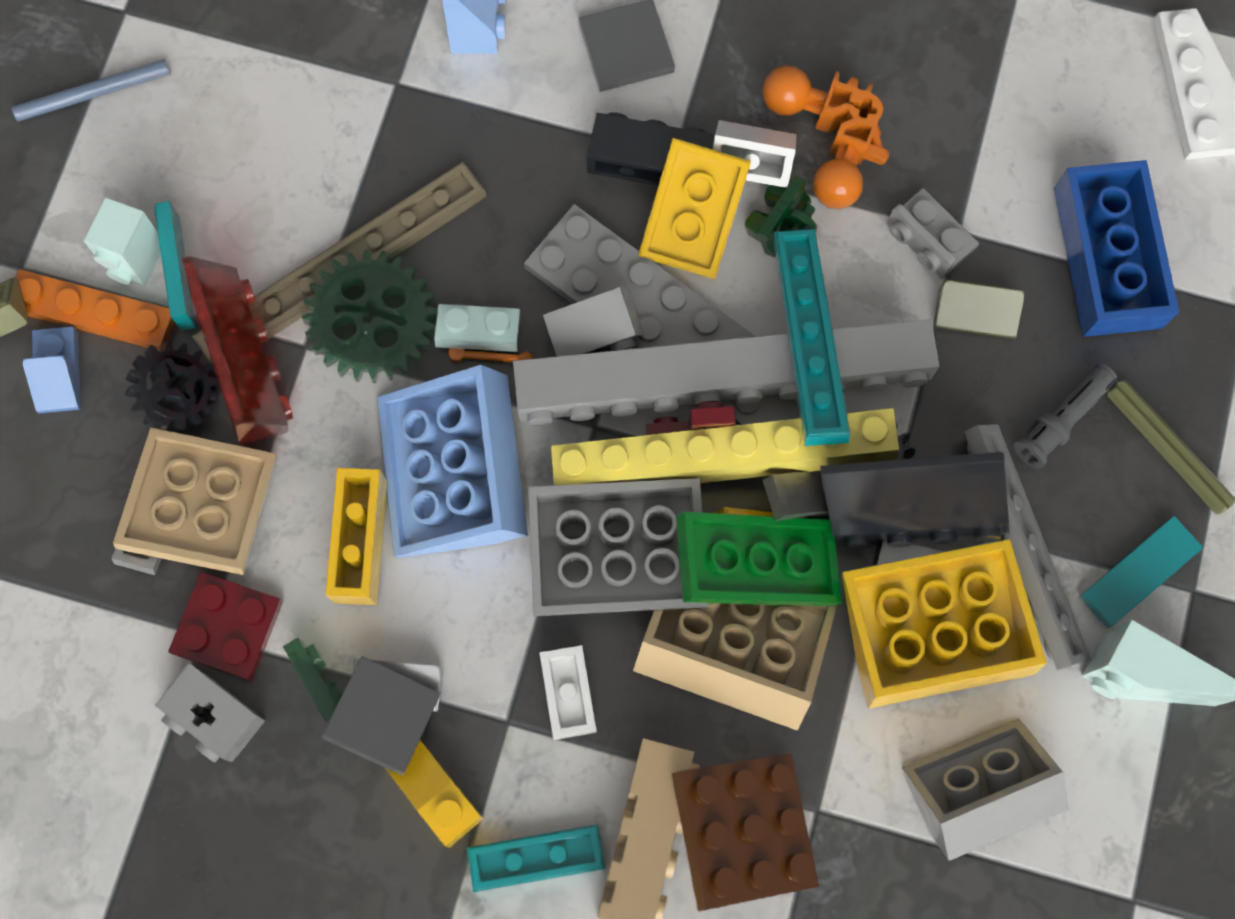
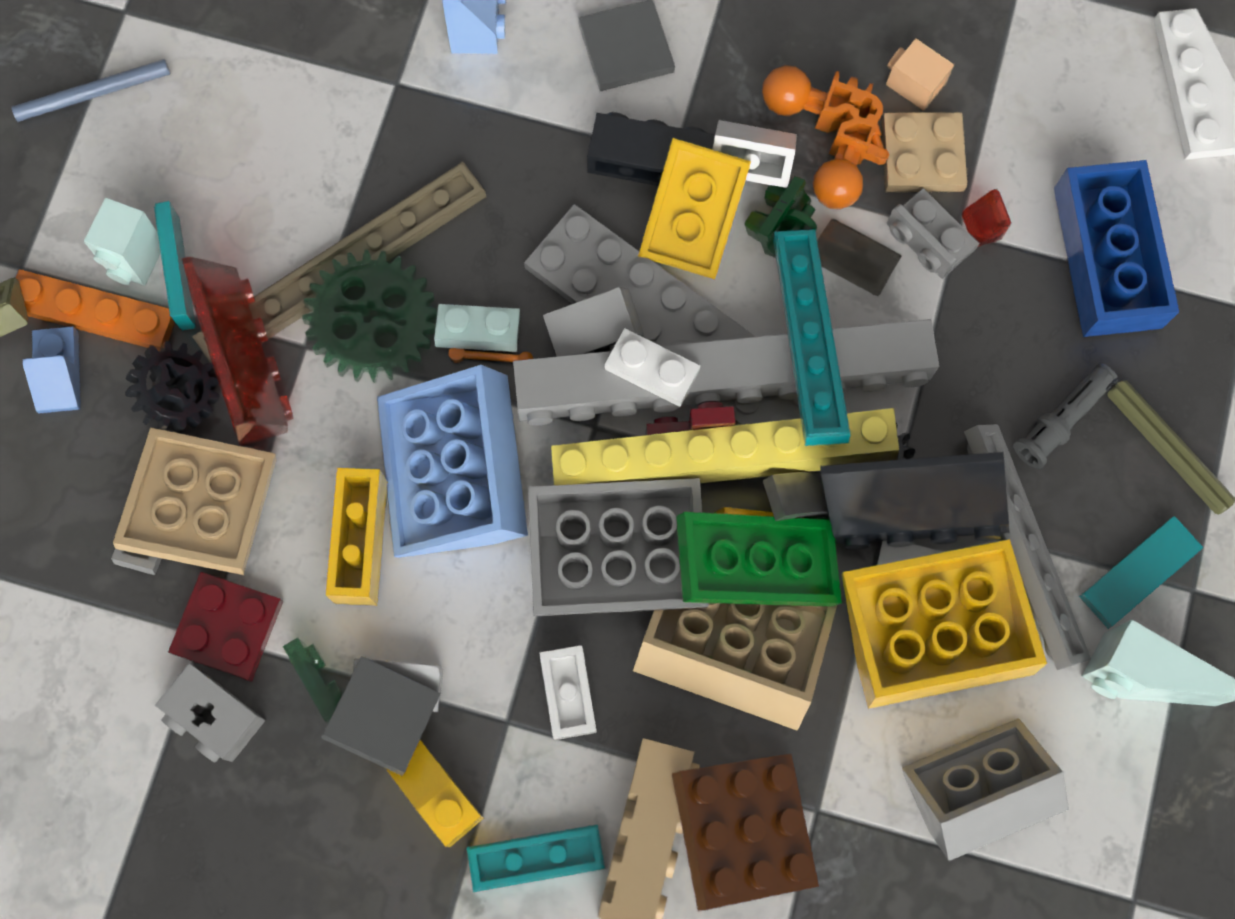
(652, 367): none -> white plate
(856, 257): none -> clear smoke slope
(918, 73): none -> light nougat brick
(924, 152): none -> tan plate
(979, 309): slope -> none
(987, 218): none -> clear red slope

